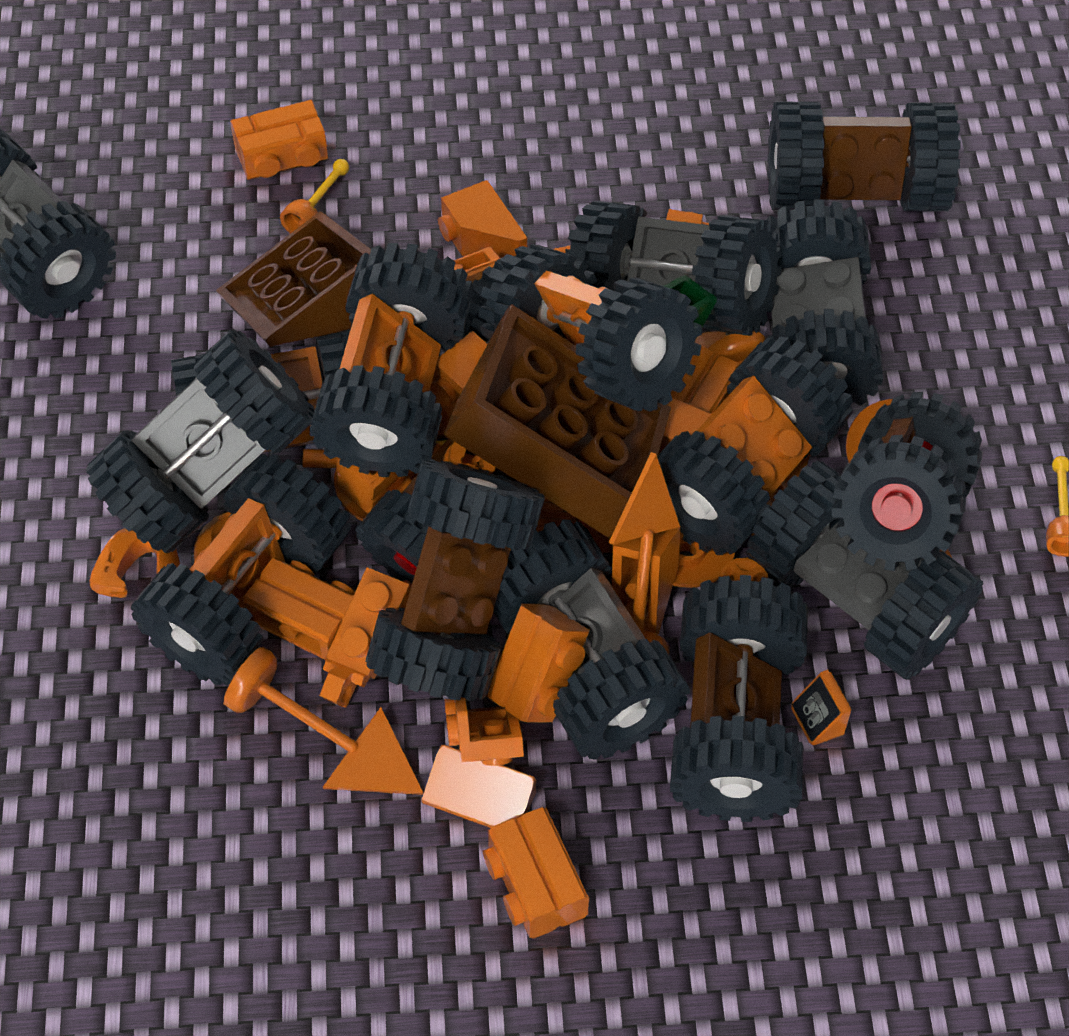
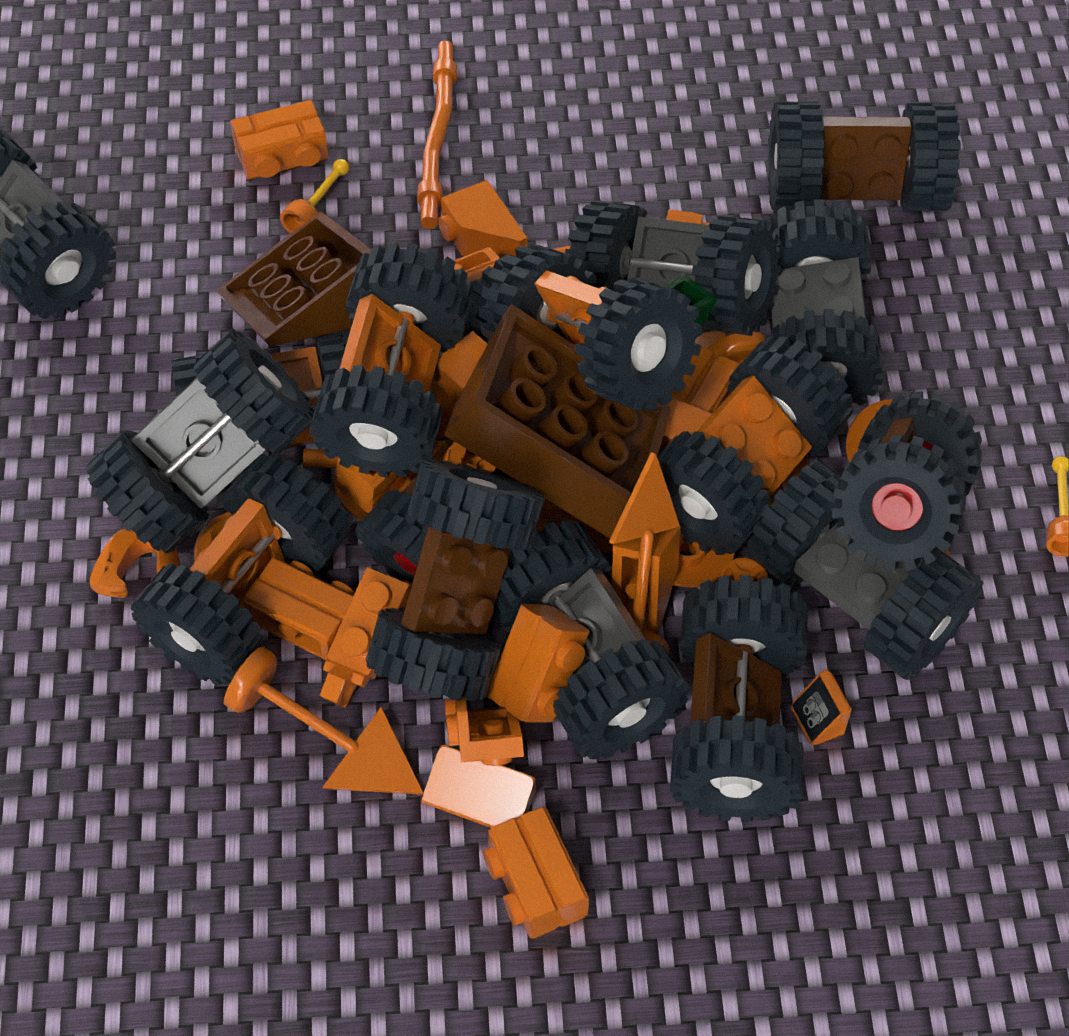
(430, 188): none -> orange bar

